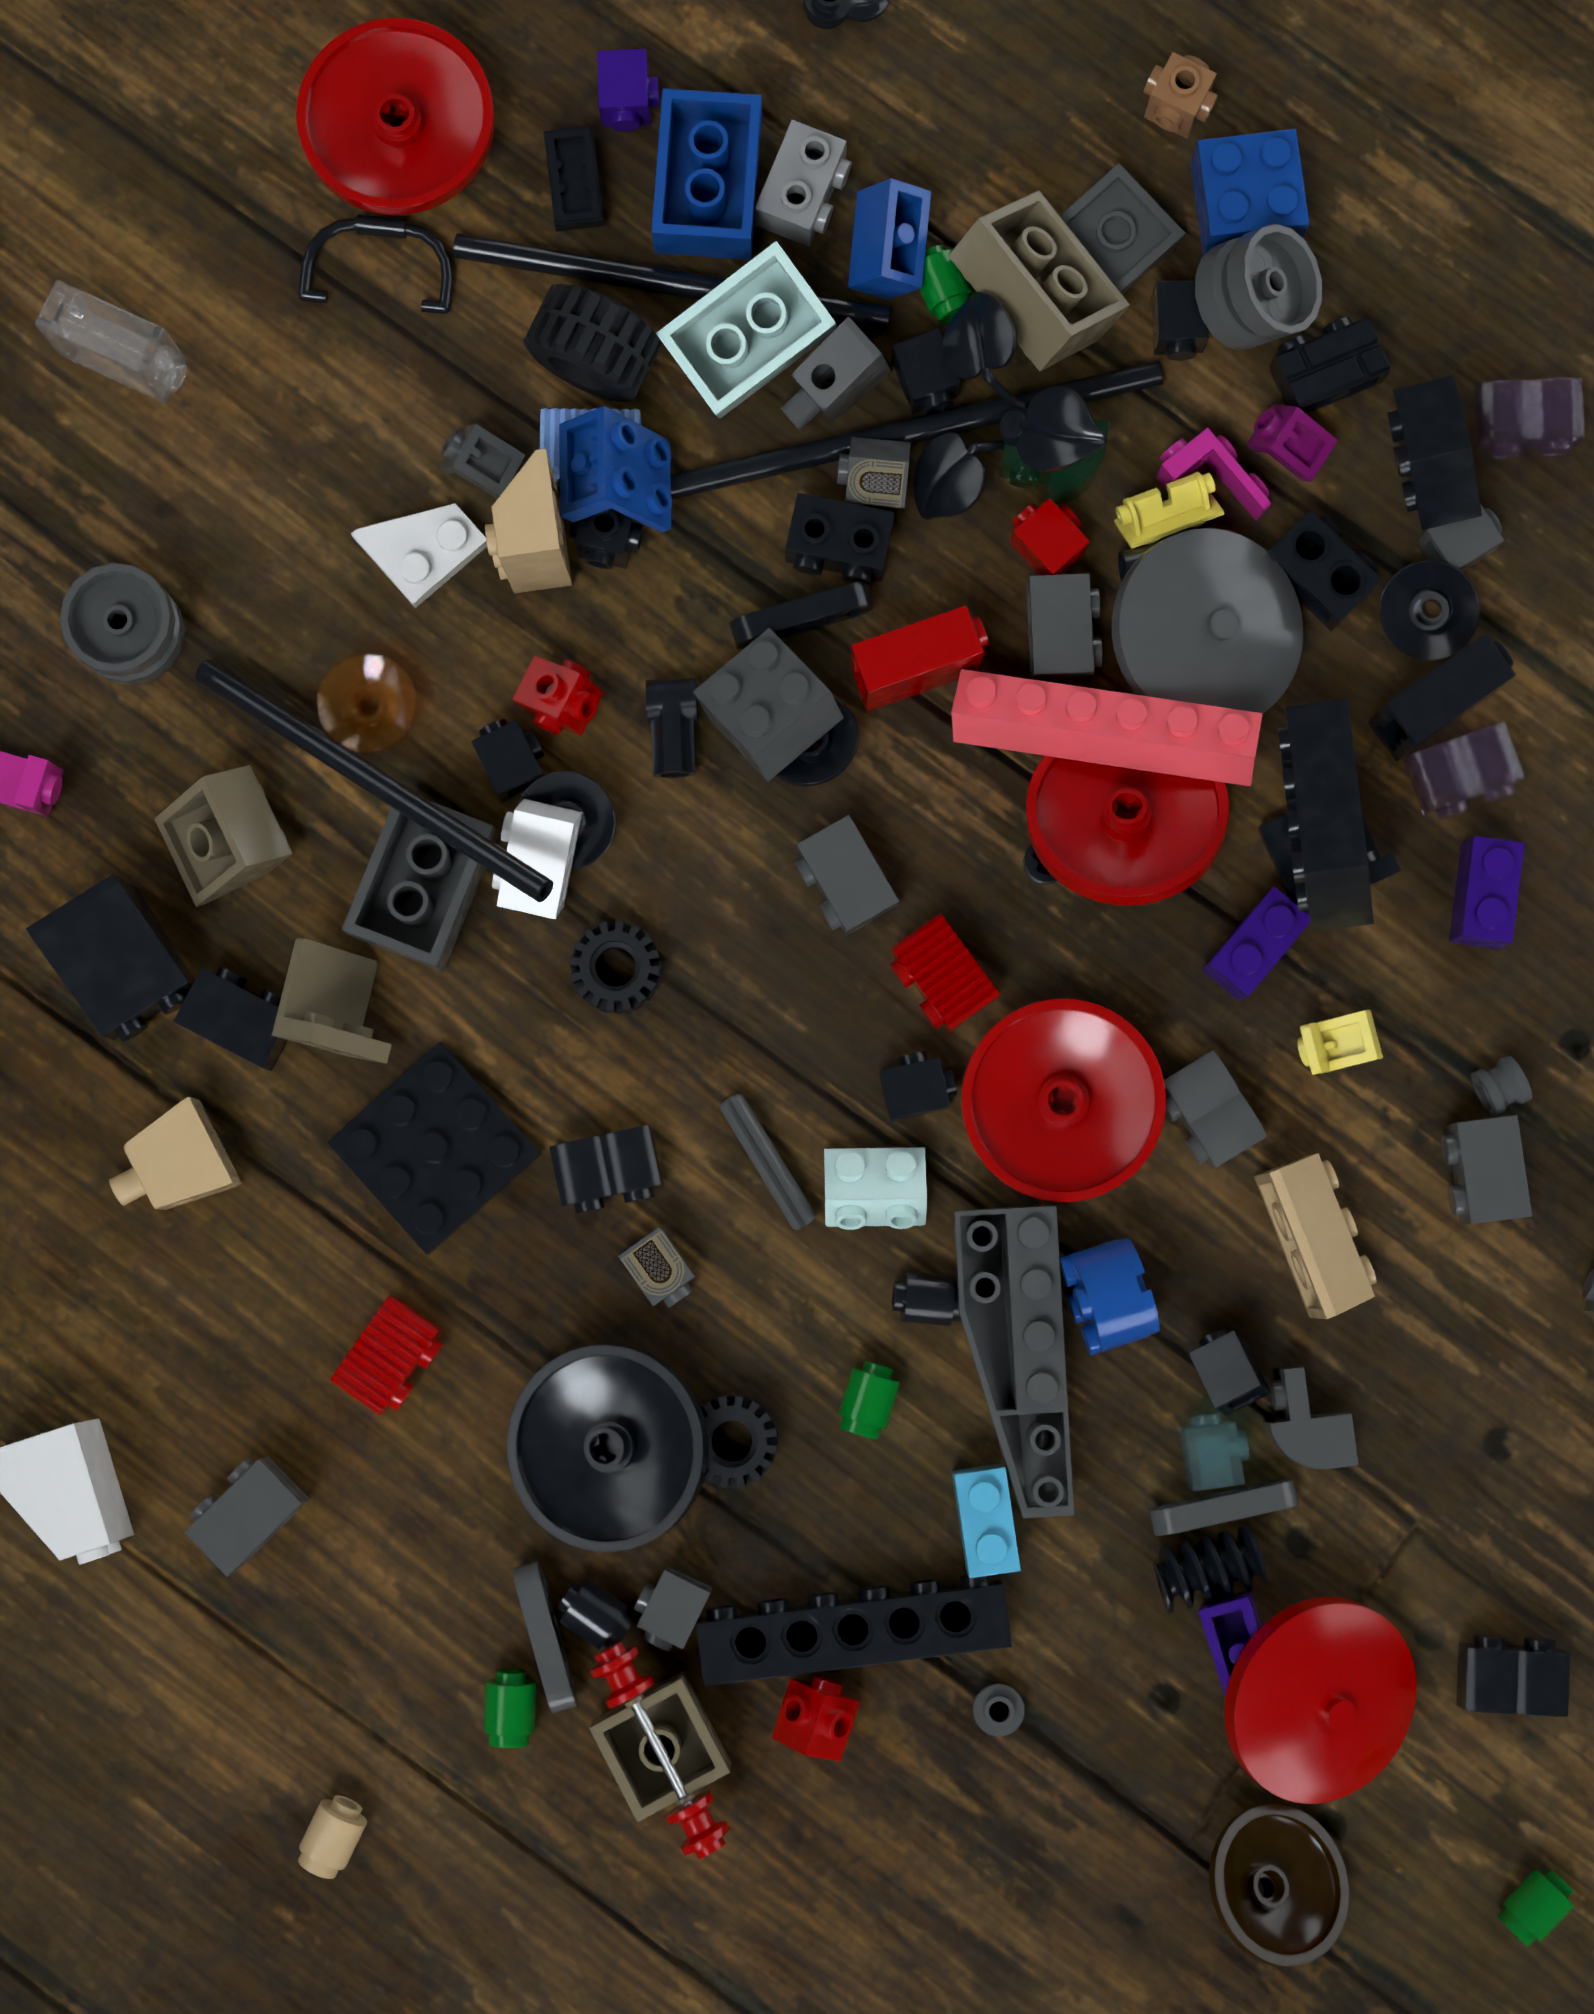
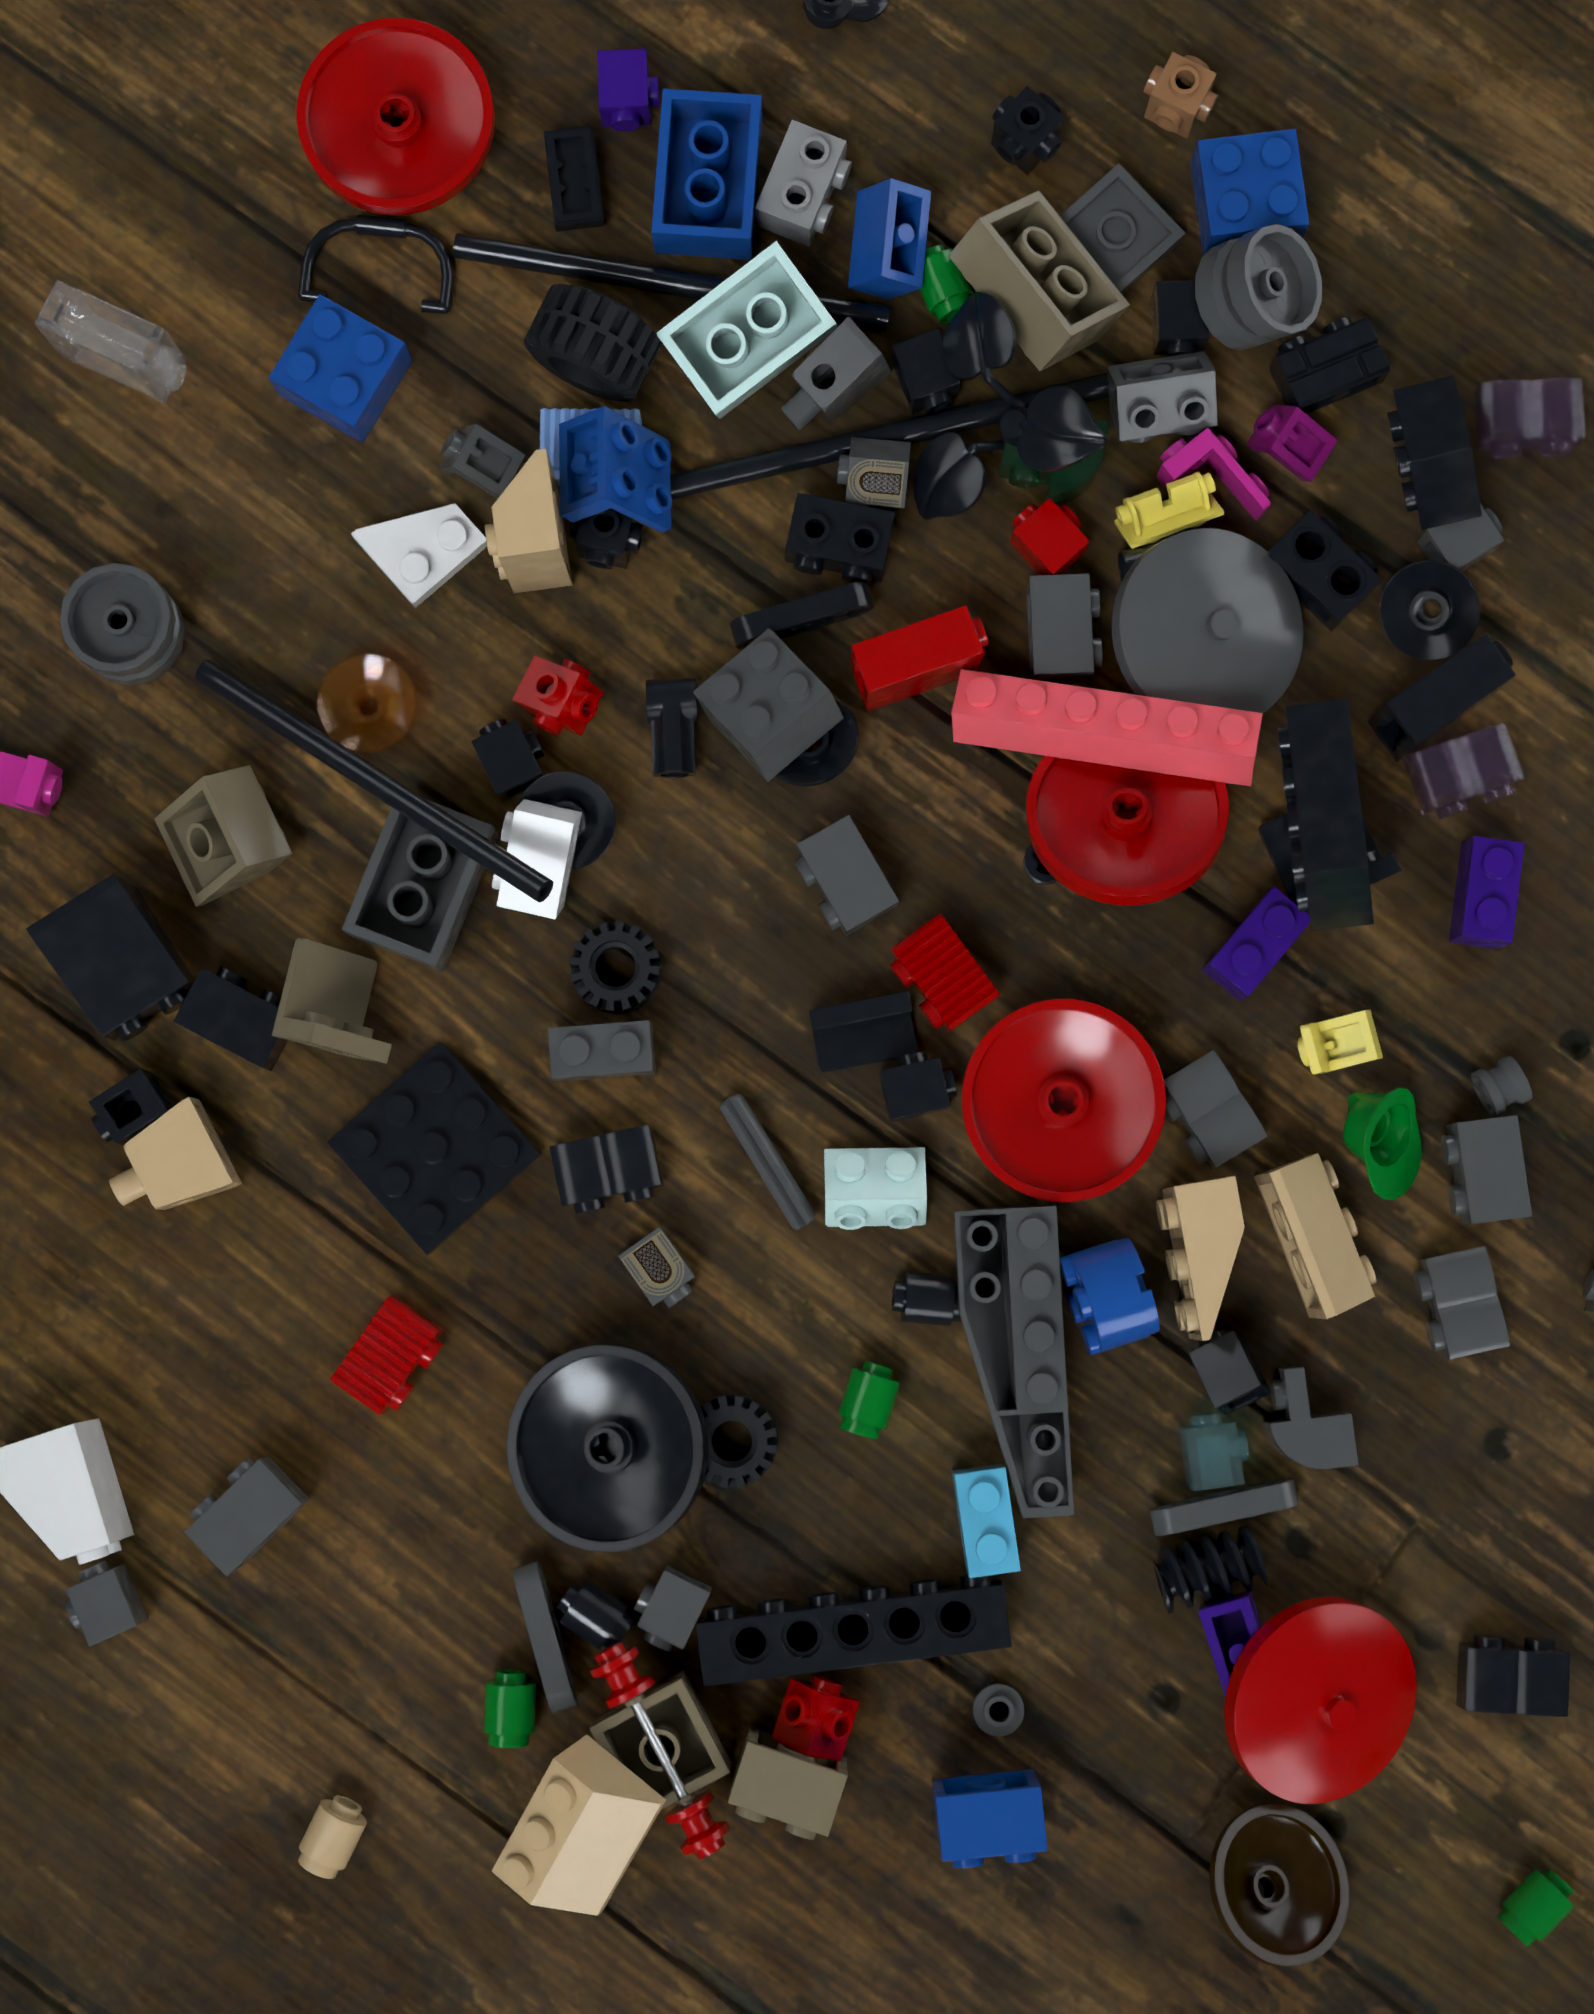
(104, 1602): none -> dark grey brick
(112, 1104): none -> black brick
(341, 368): none -> blue brick
(578, 1831): none -> tan slope
(601, 1051): none -> dark grey brick
(786, 1786): none -> dark tan brick
(863, 1032): none -> black panel
(989, 1817): none -> blue brick
(1027, 129): none -> black brick
(1162, 396): none -> dark grey brick
(1205, 1237): none -> tan slope
(1386, 1137): none -> green piece
(1462, 1303): none -> dark grey brick

